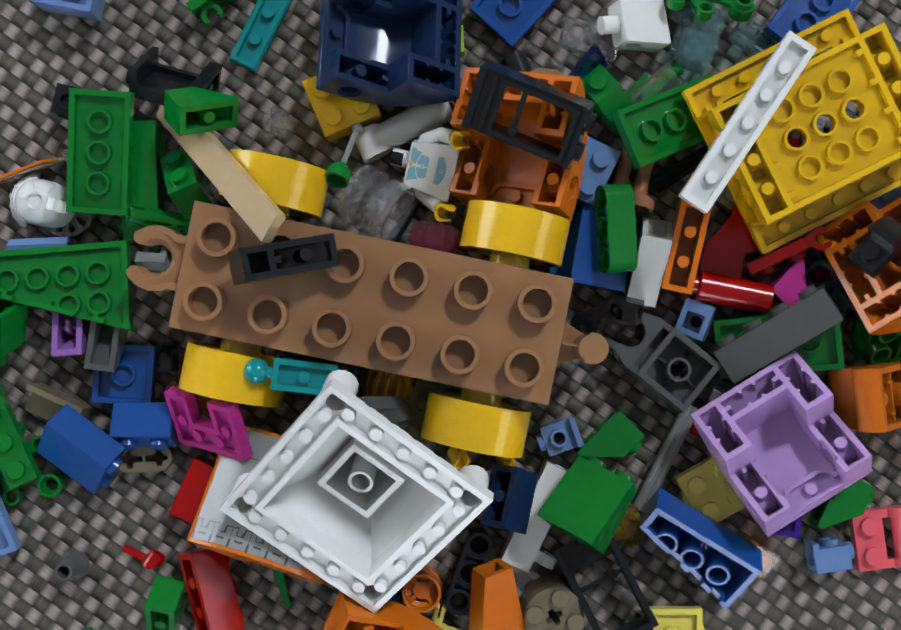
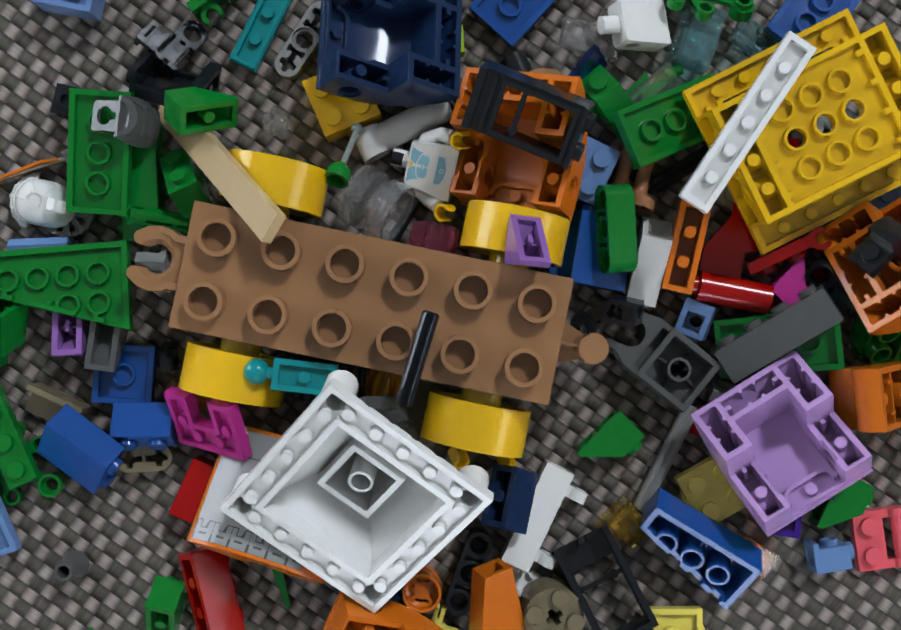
(135, 120): none -> dark grey piece
(150, 560): red hand -> none
(172, 48): none -> black piece
(282, 258): black slope -> none
(287, 55): none -> light grey beam
(417, 358): none -> black axle
(526, 243): none -> medium lavender slope
(564, 425): medium blue brick -> none
(589, 502): green slope -> none

